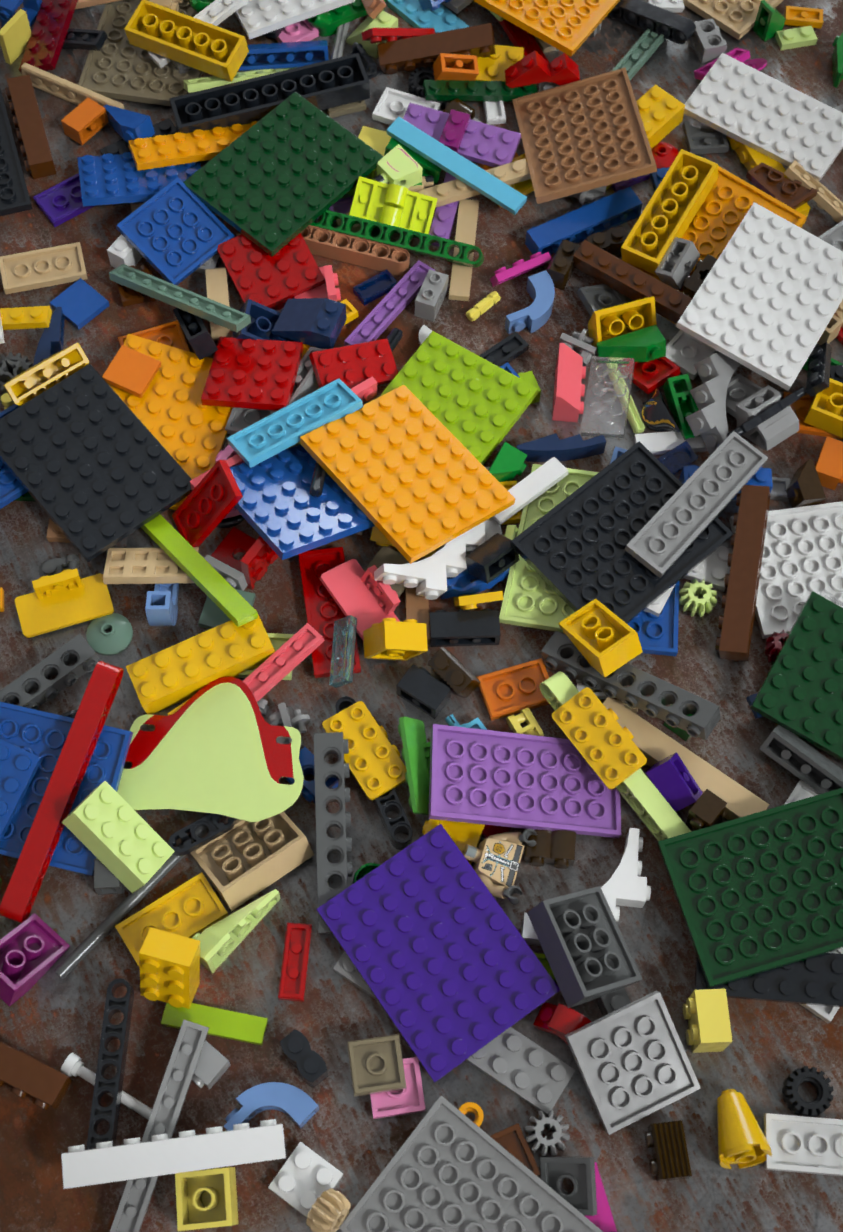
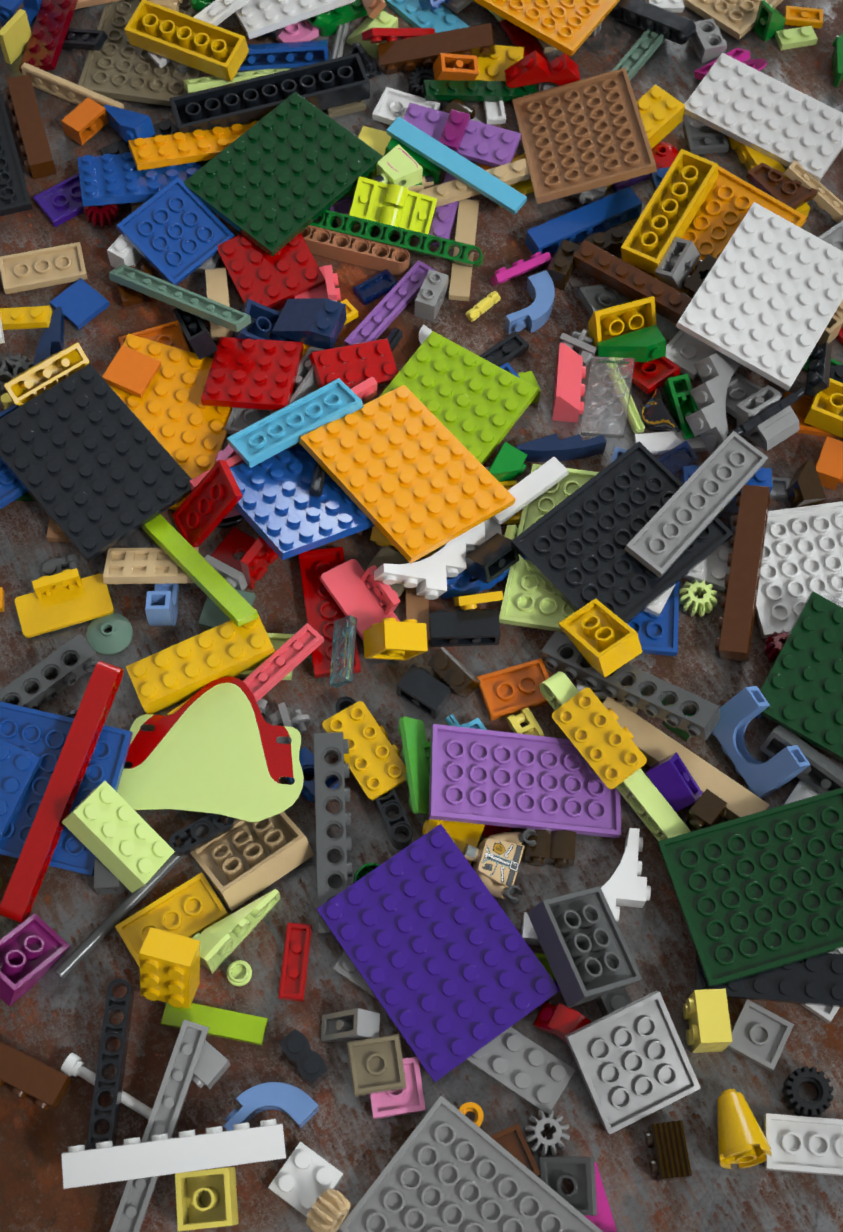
(101, 214): none -> dark red gear
(239, 973): none -> yellowish green plate
(350, 1025): none -> light grey slope
(759, 1035): none -> light grey plate
(761, 777): none -> medium blue arch

